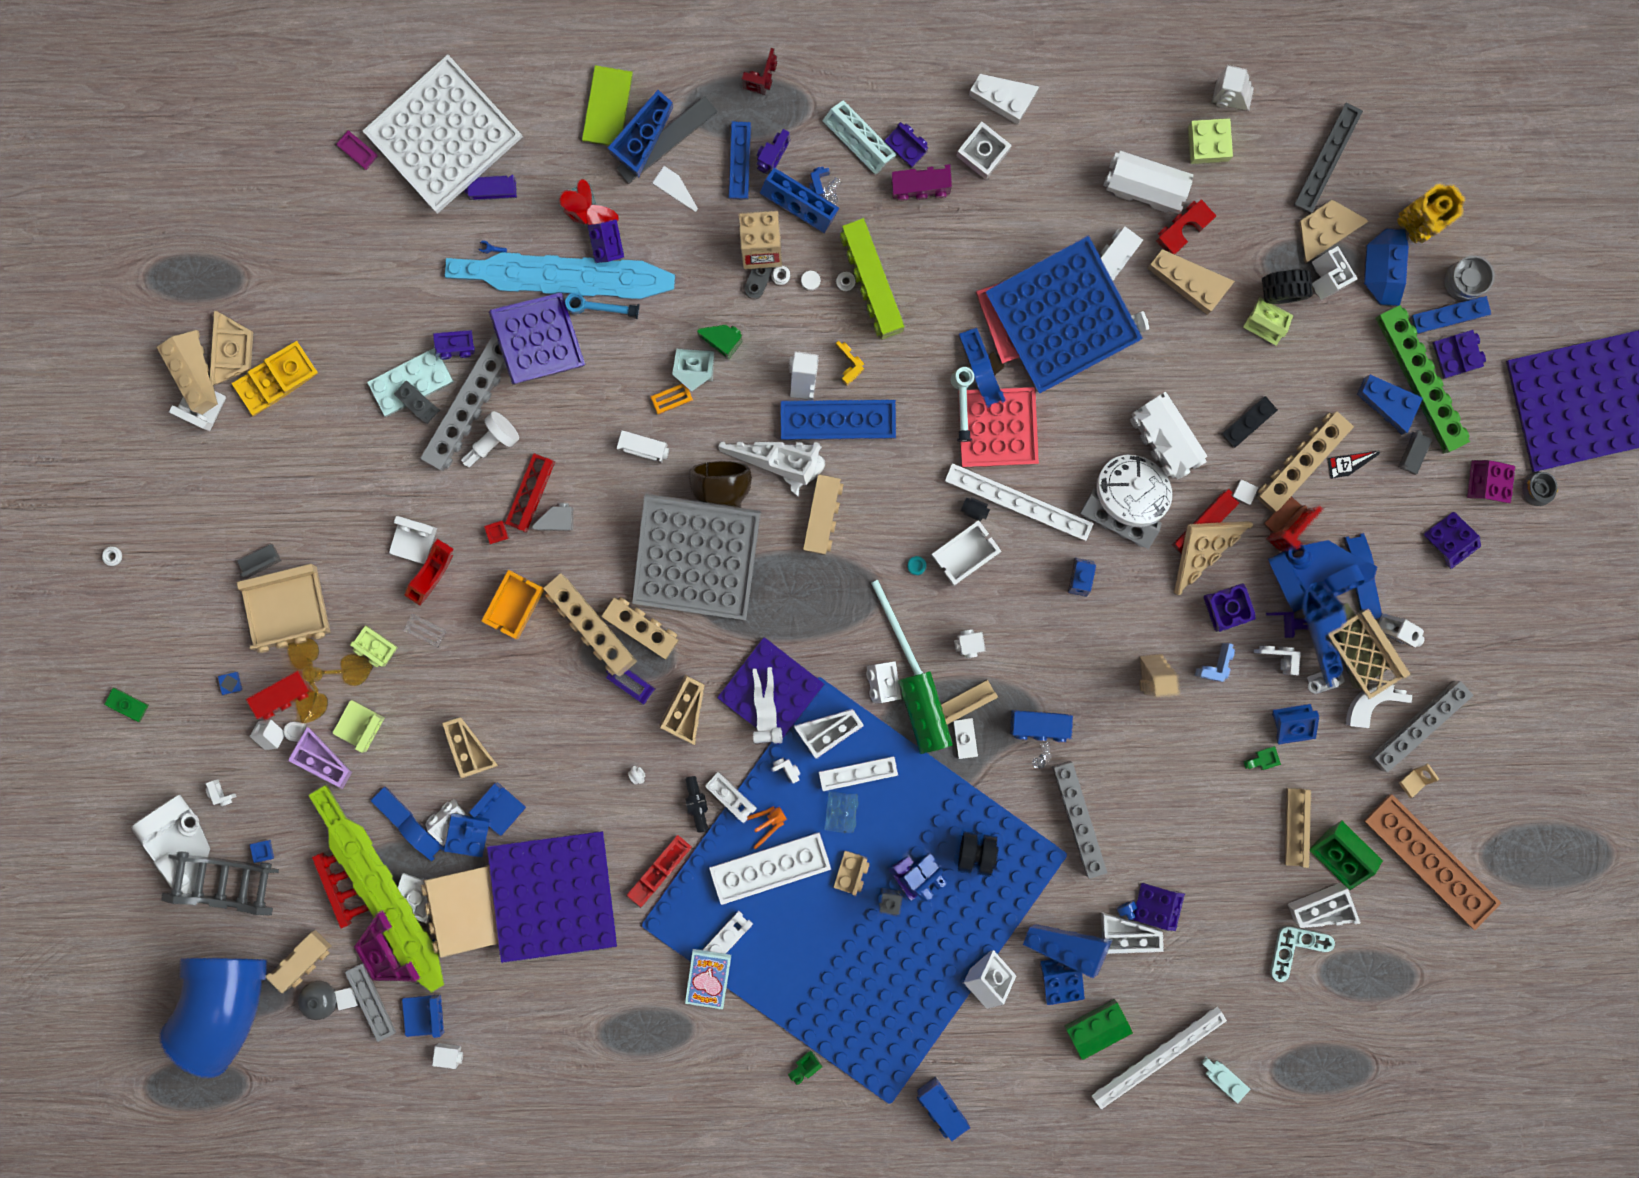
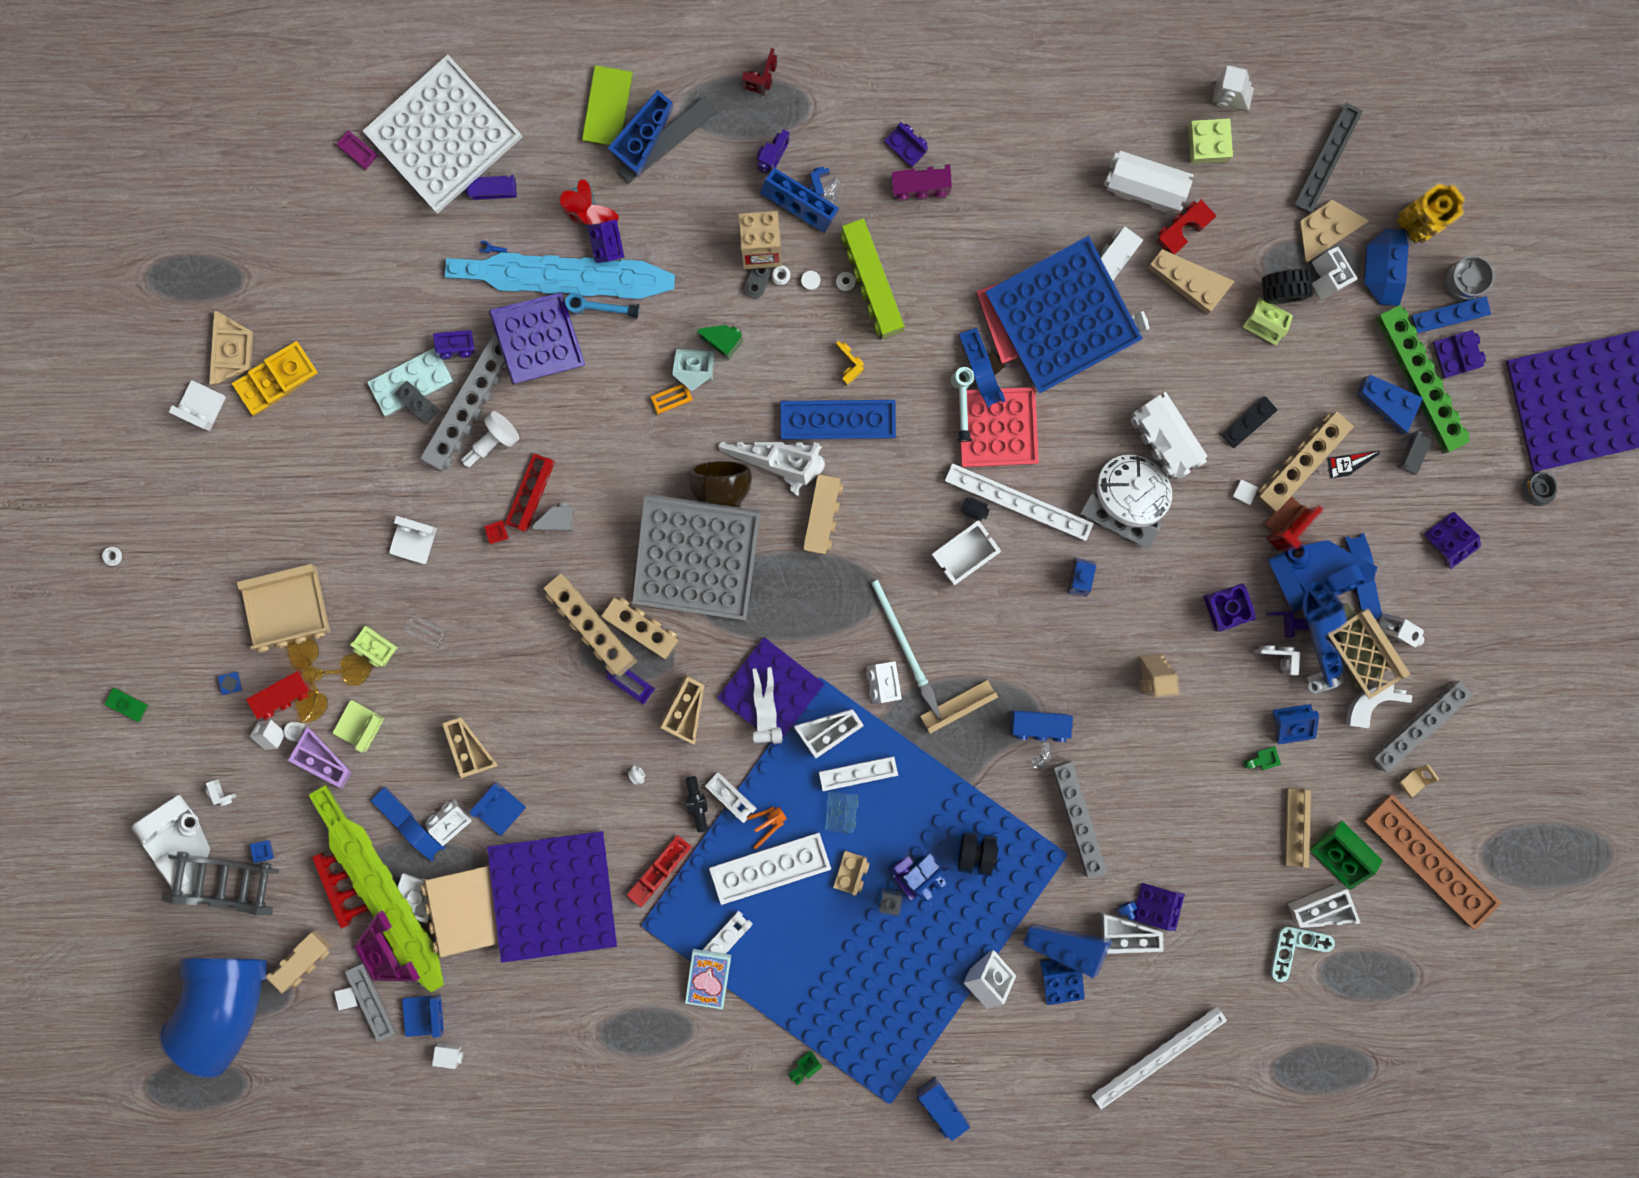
(187, 366): tan wedge -> none
(259, 561): dark grey panel -> none
(317, 1000): dark grey cylinder -> none
(430, 573): red arch -> none
(466, 835): blue hinge -> none
(513, 604): light orange piece -> none
(642, 446): white window -> none
(673, 185): white sticker -> none
(740, 160): blue plate -> none
(791, 771): white bracket -> none
(804, 372): white wedge -> none
(857, 139): light aqua fence -> none
(916, 565): teal tile -> none
(925, 712): green container -> none
(965, 738): white plate -> none
(969, 643): white brick -> none
(983, 150): white brick -> none
(1003, 96): white wedge -> none
(1098, 1029): green slope -> none
(1204, 547): tan tile -> none
(1213, 514): red fence -> none
(1222, 670): light blue bracket -> none
(1226, 1080): light aqua hinge -> none
(1491, 481): magenta bracket -> none

